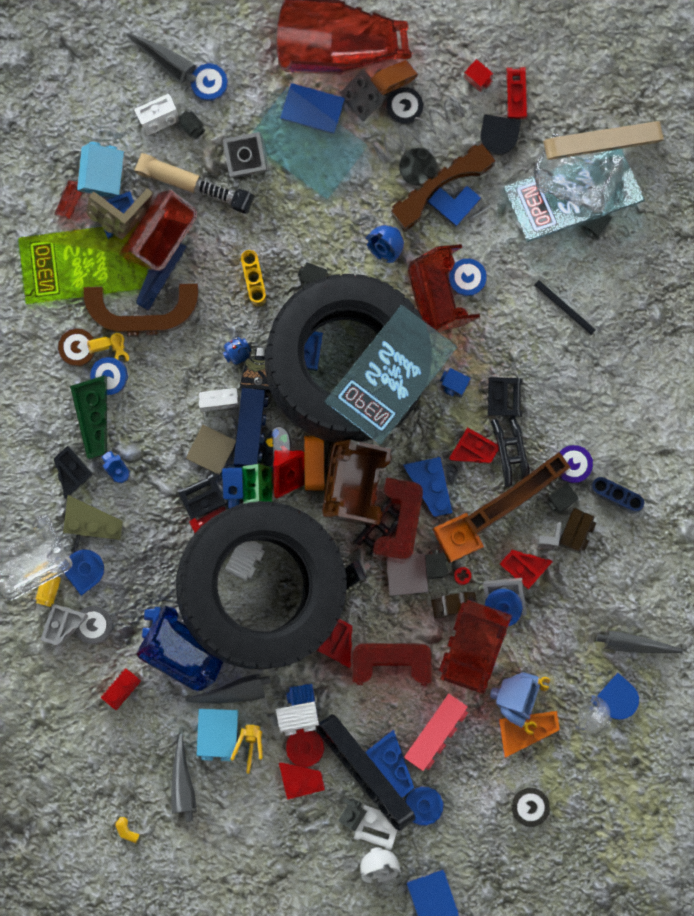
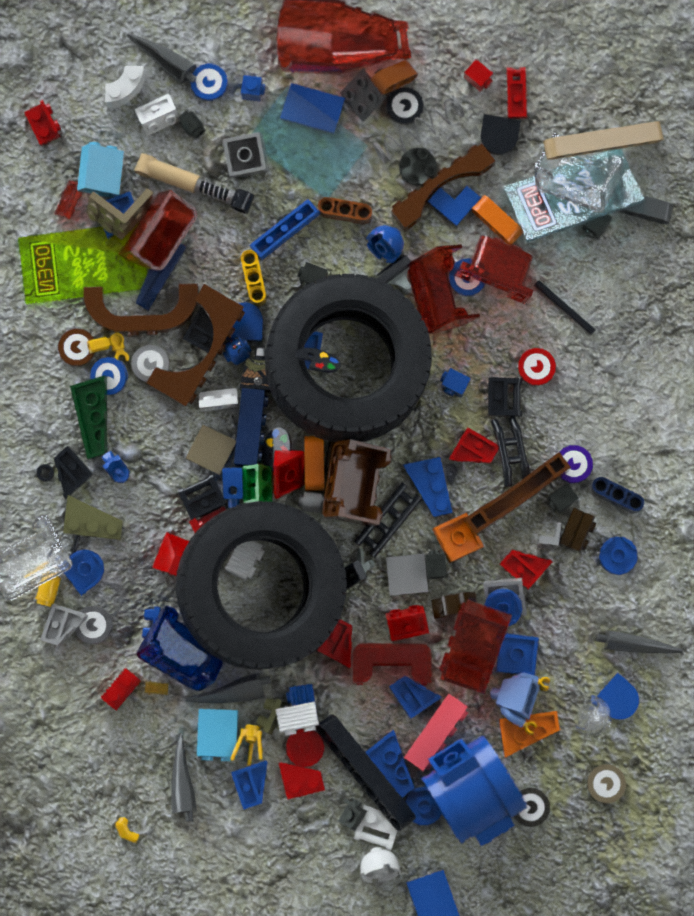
(39, 471): none -> black bush
(42, 123): none -> red bracket
(125, 87): none -> white brick
(146, 359): none -> tile
(156, 688): none -> clear yellow pin
(170, 554): none -> red slope
(183, 384): none -> reddish brown arch
(200, 332): none -> black wing
(250, 325): none -> blue tile
(250, 784): none -> blue wing
(252, 88): none -> blue brick
(269, 724): none -> olive hips
(284, 229): none -> blue brick
(311, 502): none -> light grey brick
(321, 360): none -> black piece
(338, 204): none -> dark orange beam
(390, 374): clear light blue piece -> none
(396, 274): none -> black piece
(401, 548): clear red windscreen -> none
(407, 622): none -> red bracket
(413, 696): none -> blue wing
(466, 580): red bush -> none
(473, 790): none -> blue cylinder
(497, 220): none -> orange beam
(499, 267): none -> clear red windscreen
(517, 654): none -> blue plate
(536, 366): none -> red tile
(606, 783): none -> dark tan tile
(618, 555): none -> blue tile
(651, 210): none -> dark grey beam

